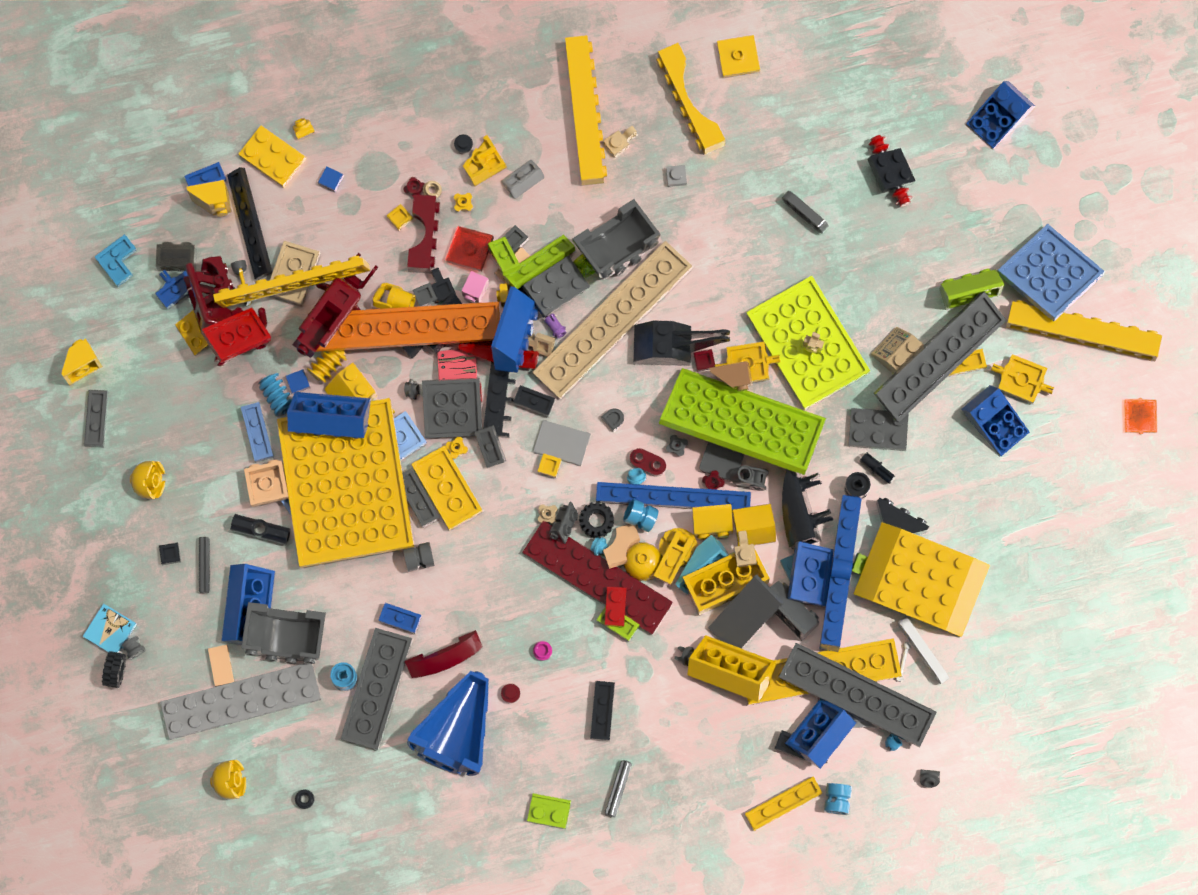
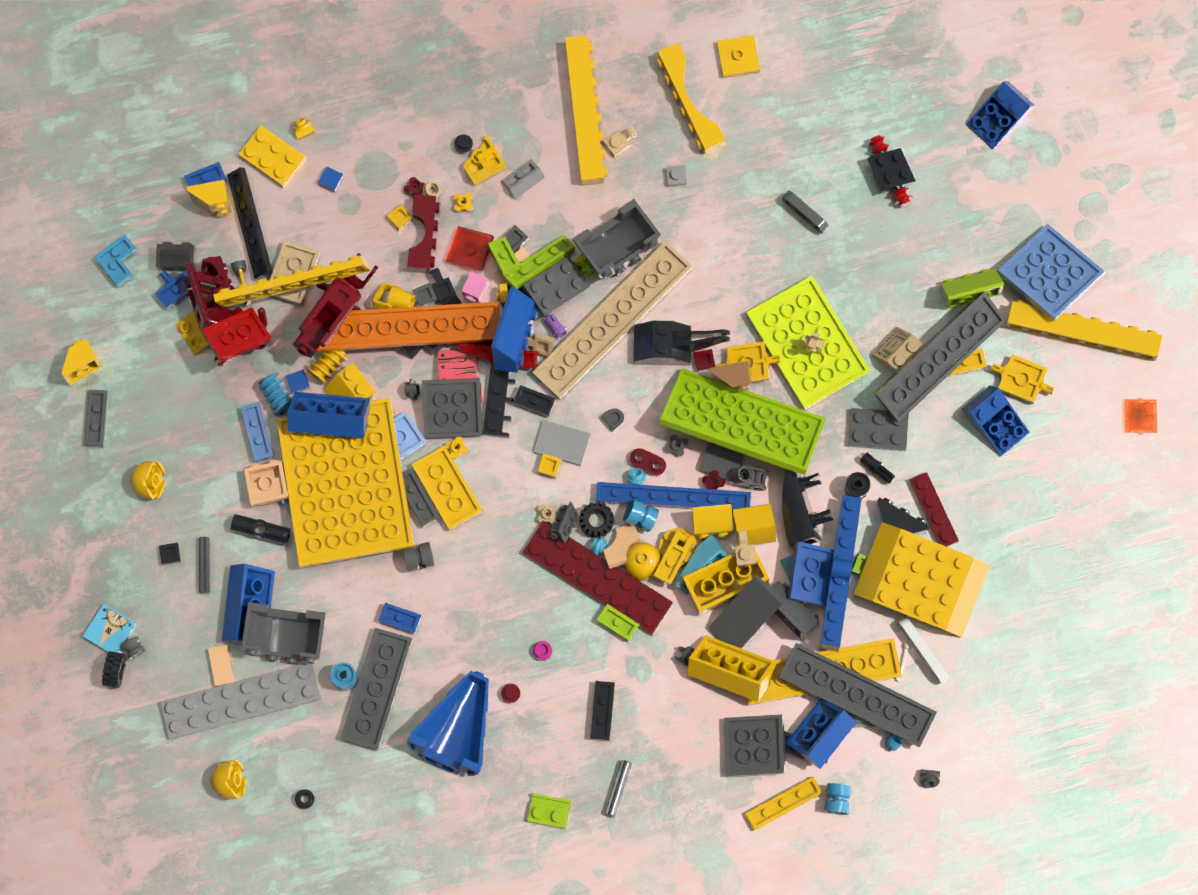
(445, 658): dark red slope -> none
(490, 446): dark grey plate -> none
(615, 606): red plate -> none
(755, 745): none -> dark grey plate
(933, 510): none -> dark red plate

